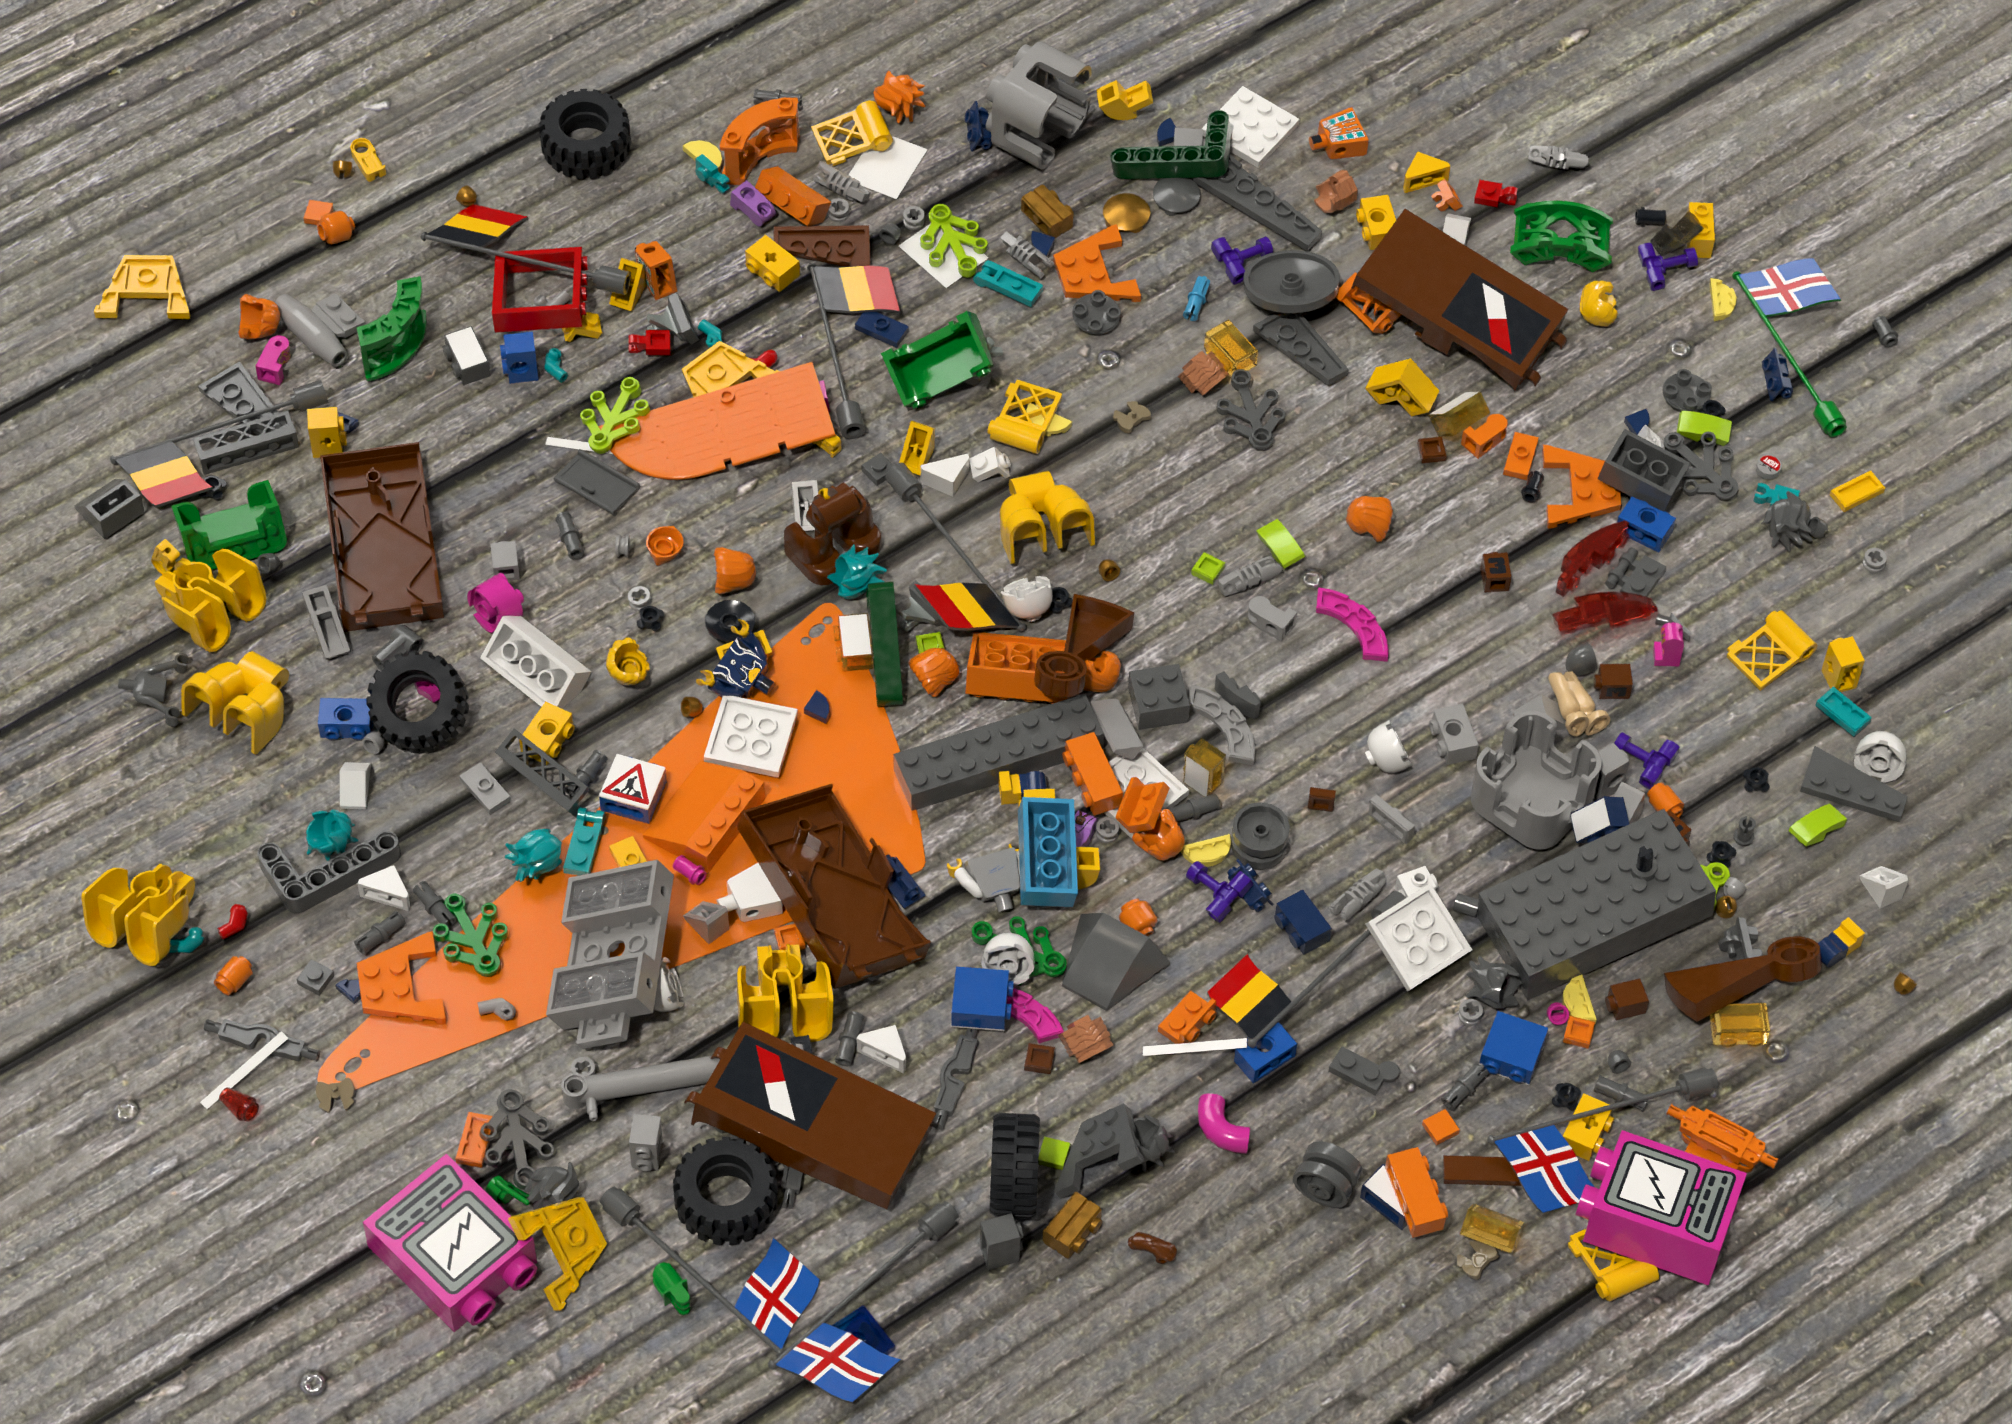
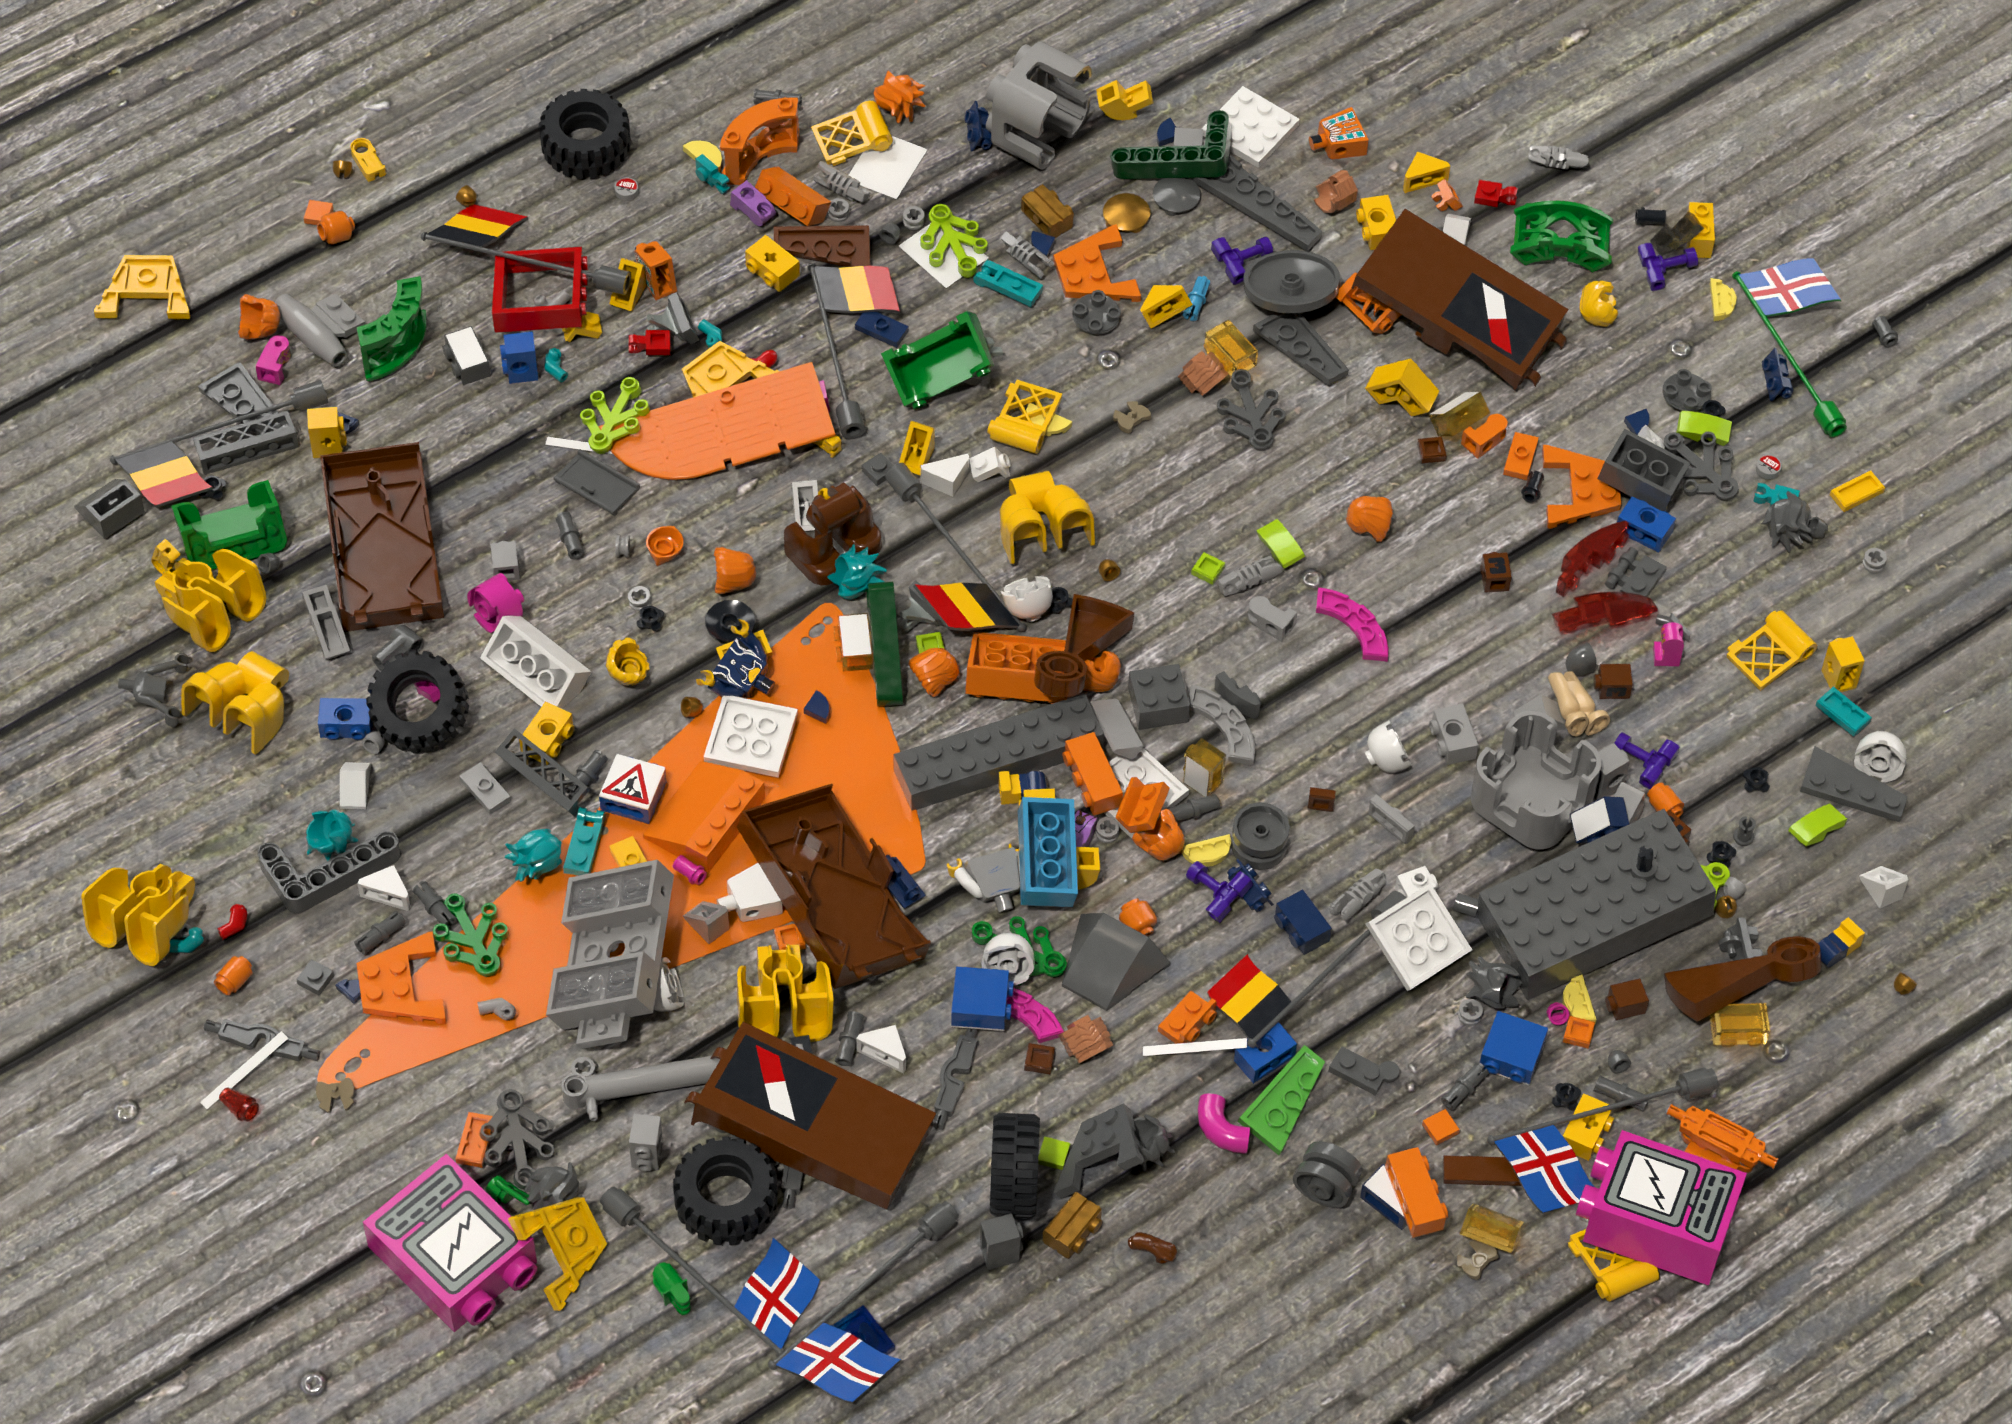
(626, 189): none -> tile
(1164, 303): none -> yellow slope
(1279, 1105): none -> bright green wing

